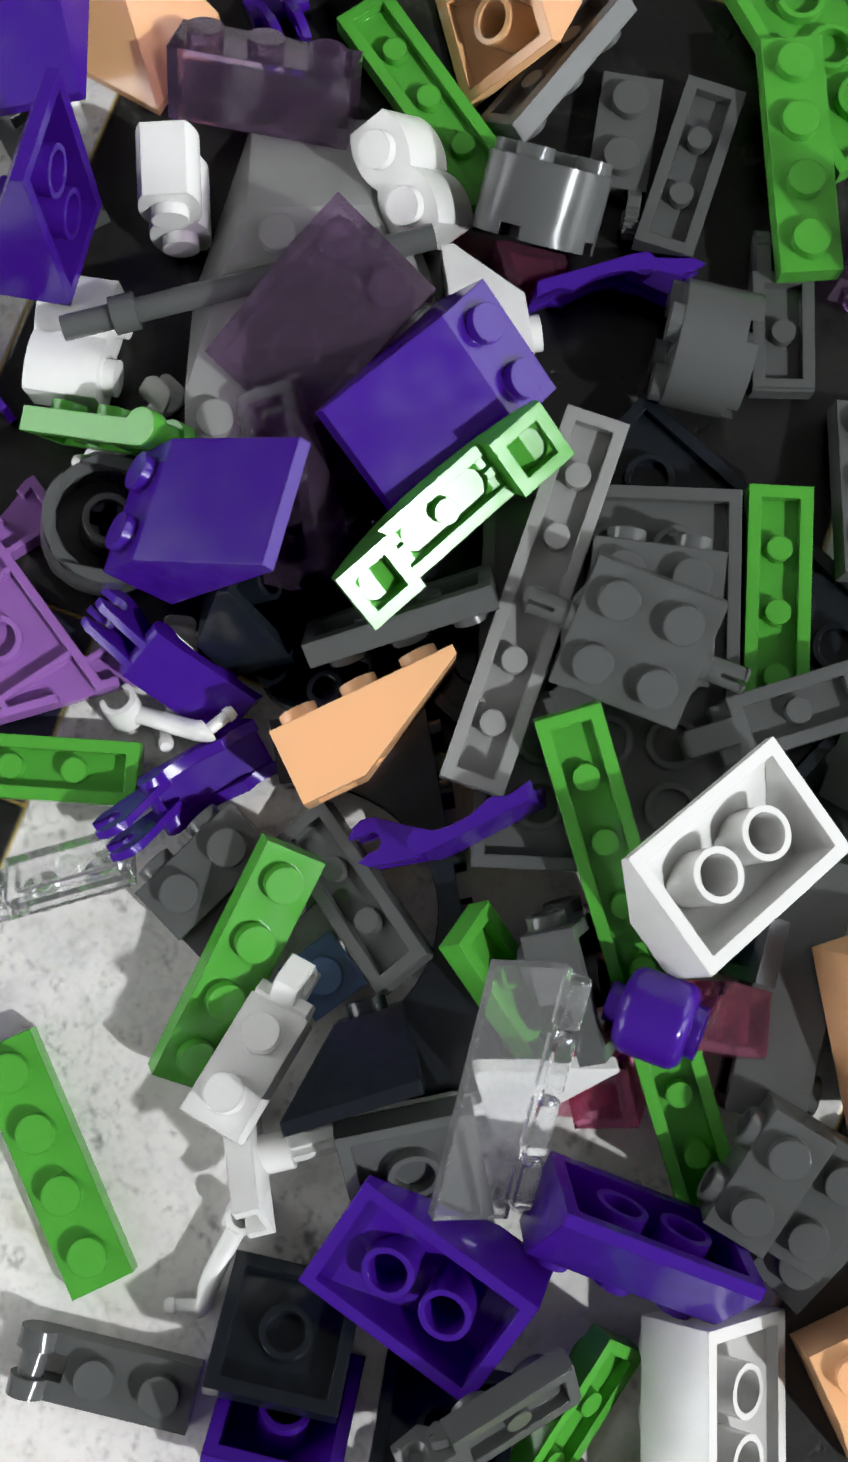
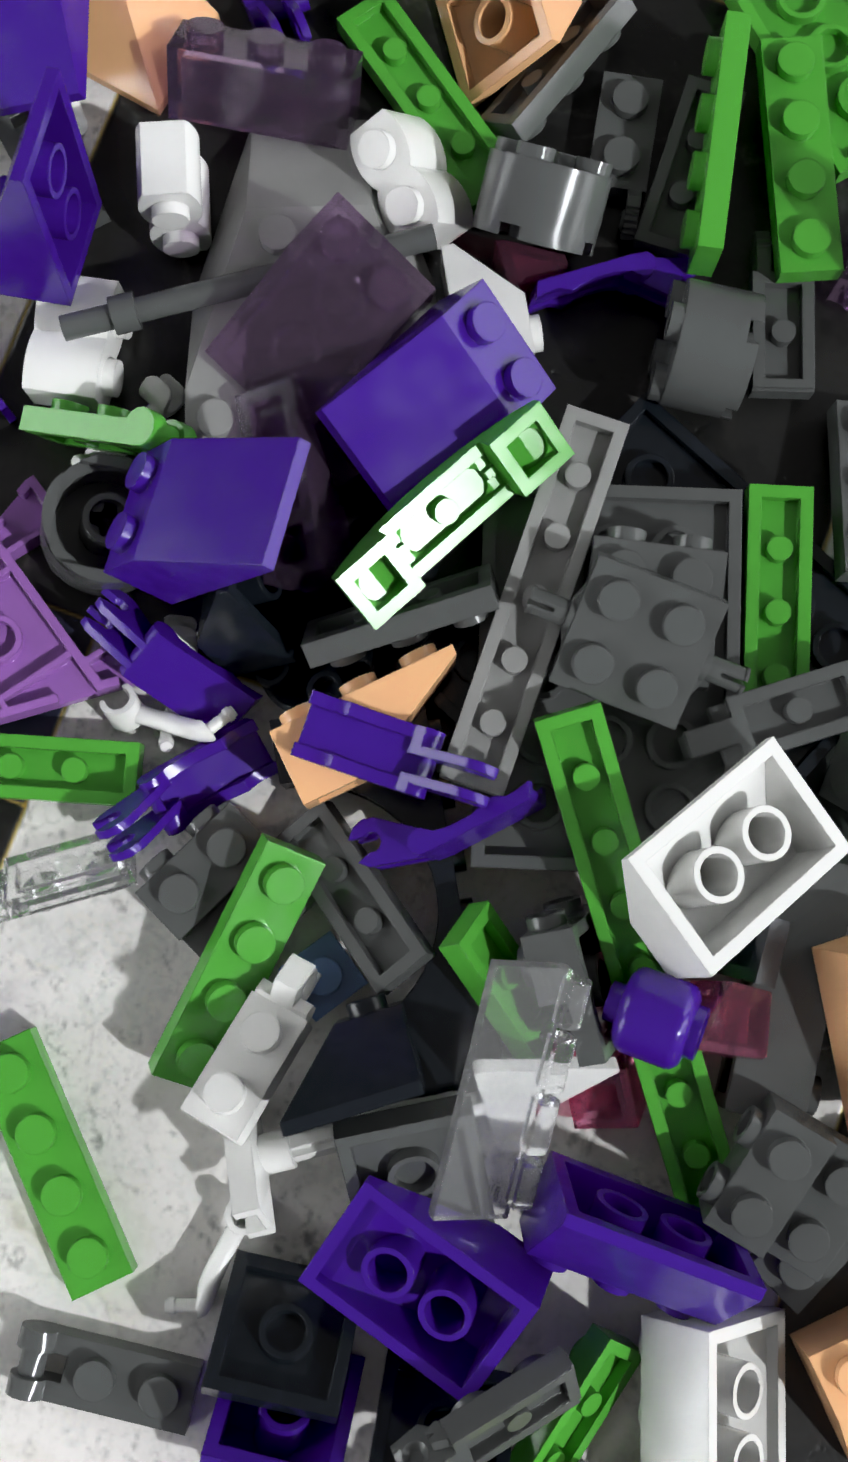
(383, 750): none -> dark purple arm
(718, 120): none -> bright green plate

